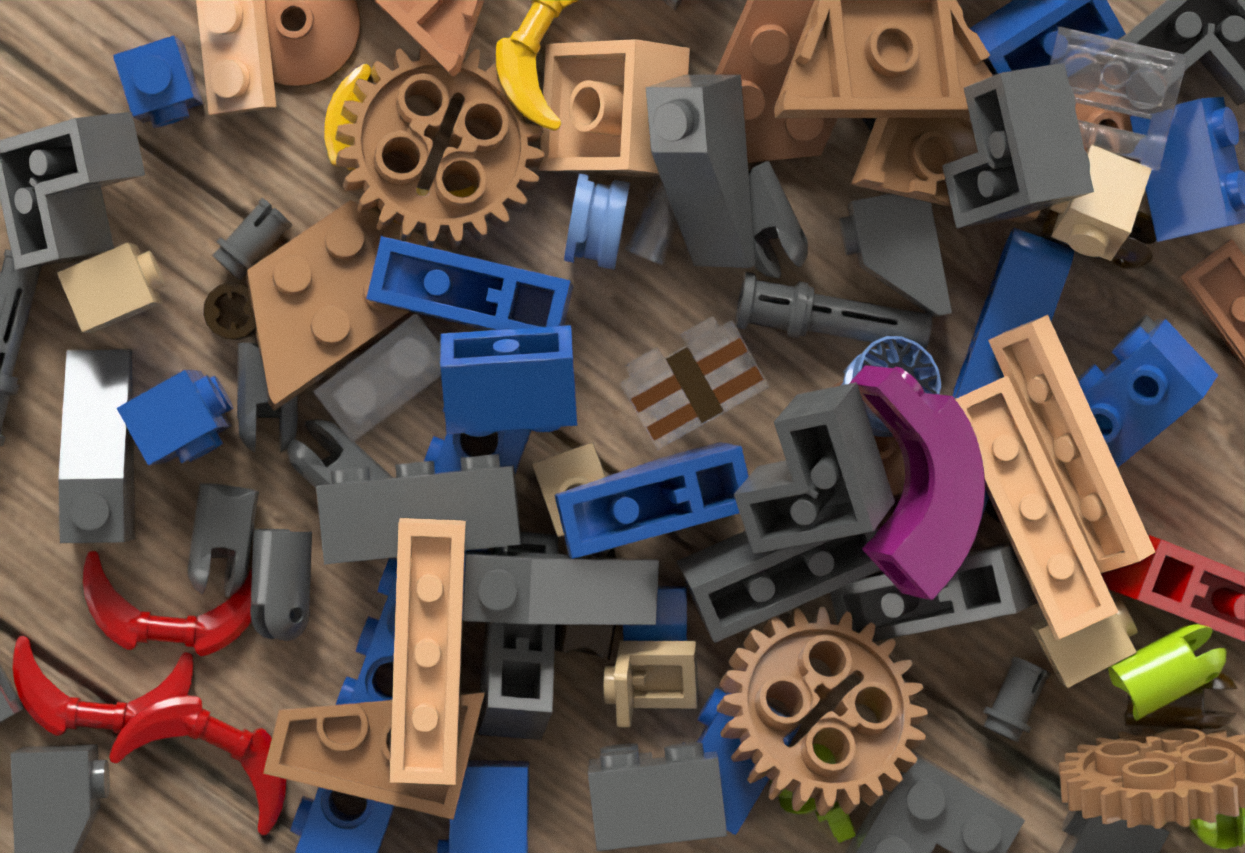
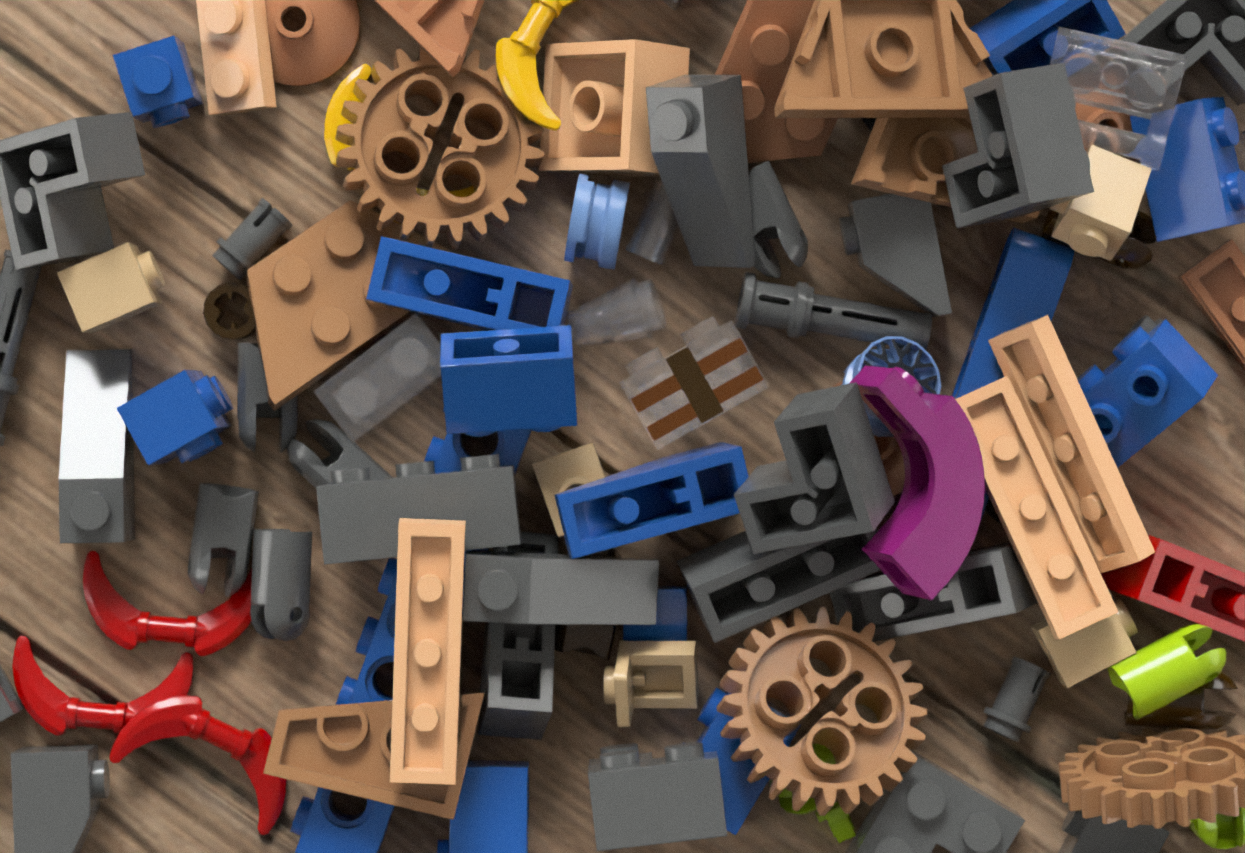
(619, 315): none -> clear cone

